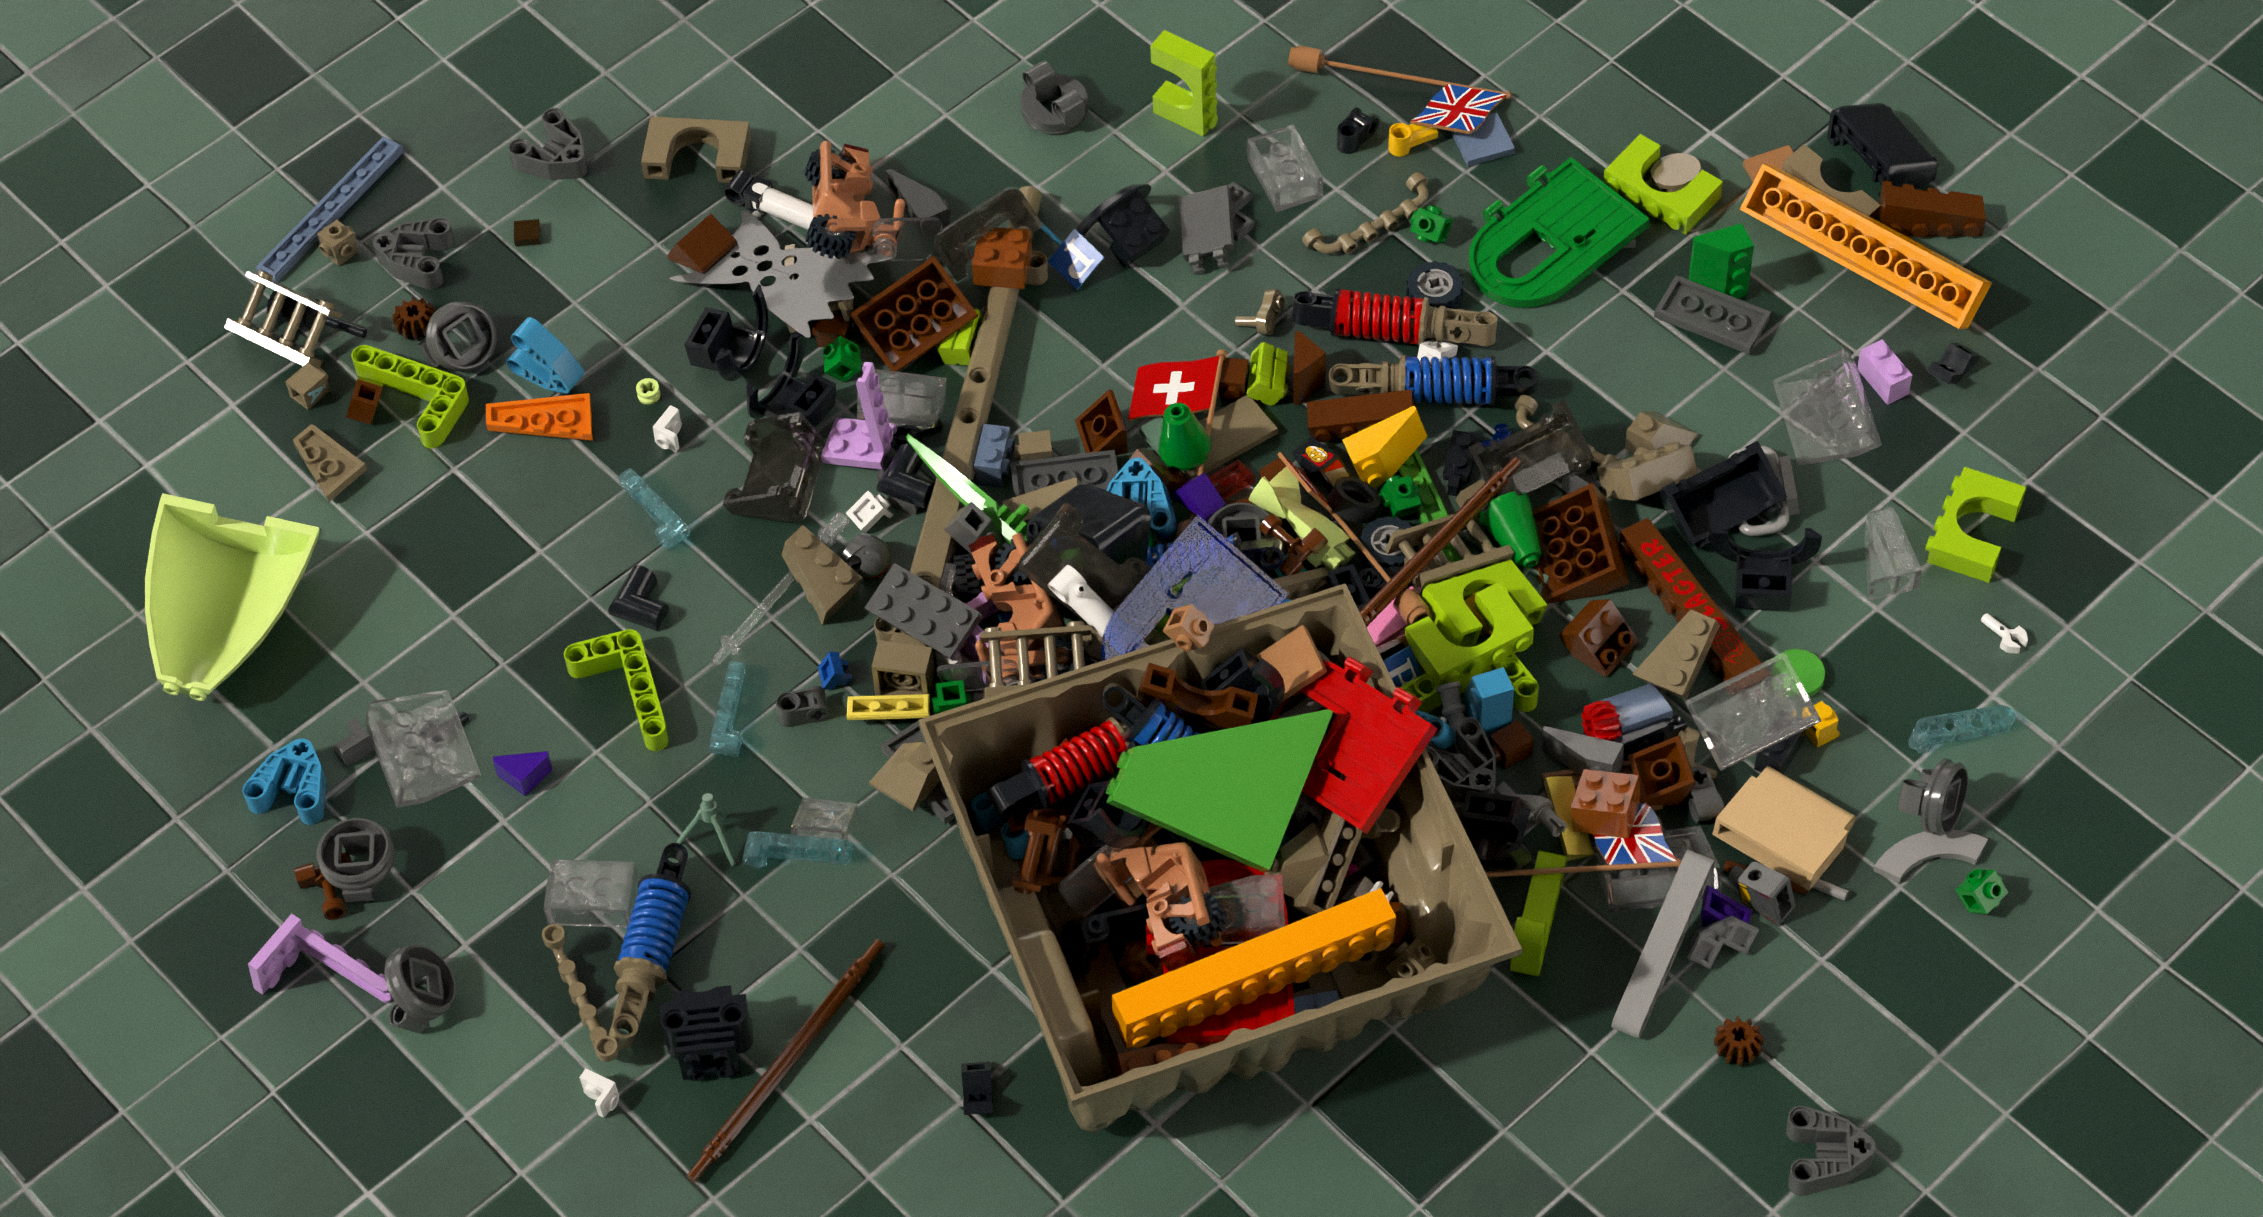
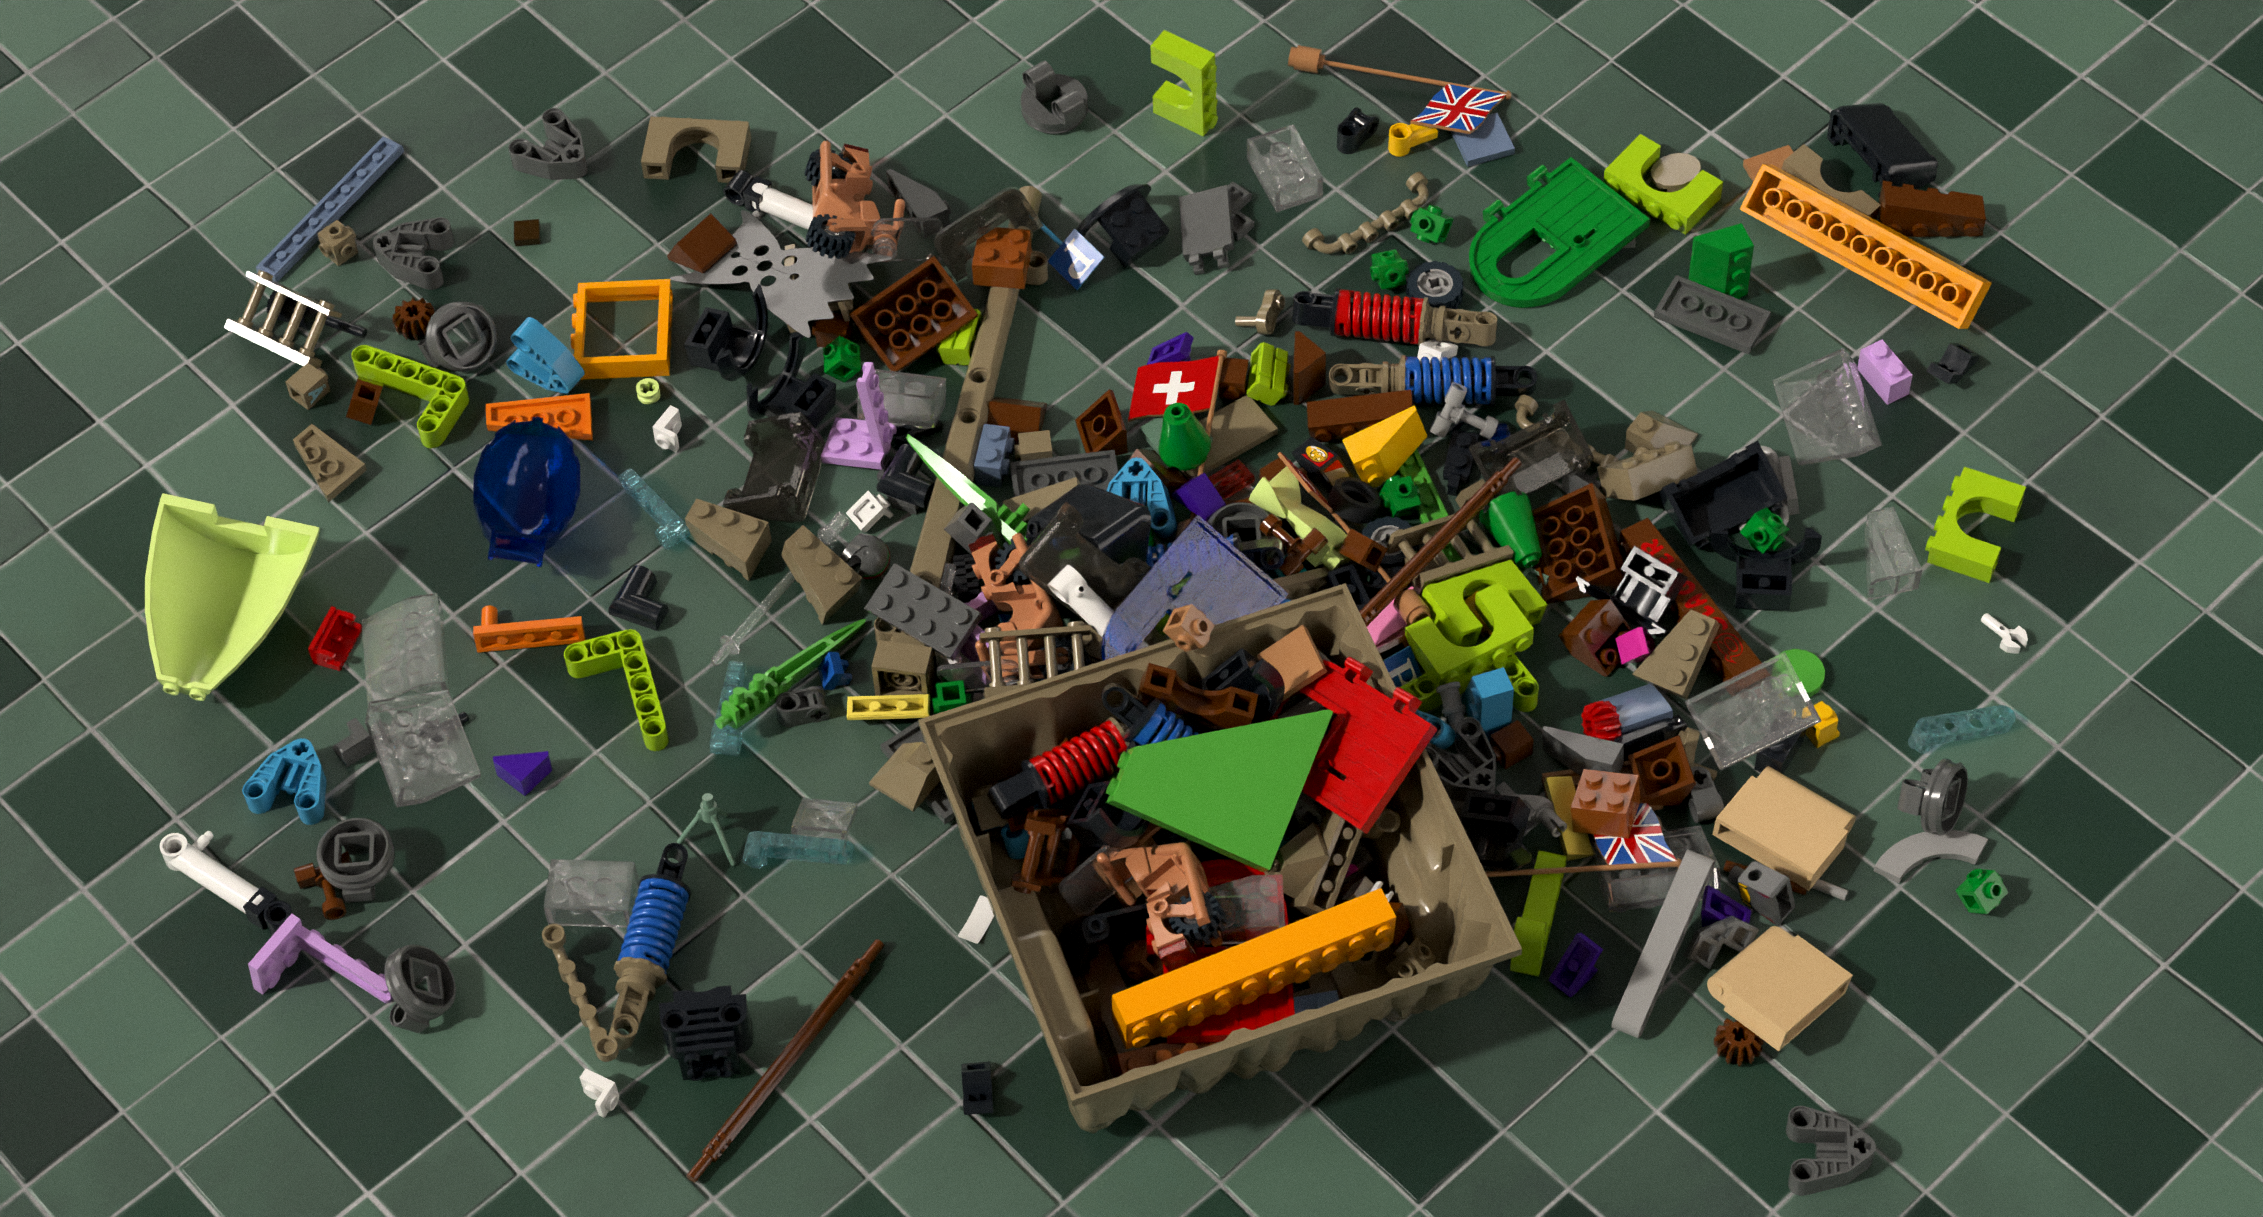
(258, 904): none -> white piece
(334, 639): none -> red hinge
(405, 649): none -> clear slope
(525, 634): none -> orange piece
(526, 490): none -> clear blue windscreen
(626, 365): none -> light orange window
(729, 534): none -> dark tan wedge
(766, 687): none -> bright green piece
(978, 921): none -> white sticker
(985, 811): none -> dark tan brick
(1017, 414): none -> reddish brown slope
(1173, 350): none -> dark purple slope
(1363, 550): none -> reddish brown brick
(1389, 269): none -> green brick
(1454, 411): none -> light grey bar
(1576, 965): none -> dark purple slope
(1635, 645): none -> dark pink slope
(1644, 591): none -> black piece
(1765, 531): none -> green brick
(1778, 986): none -> tan piece

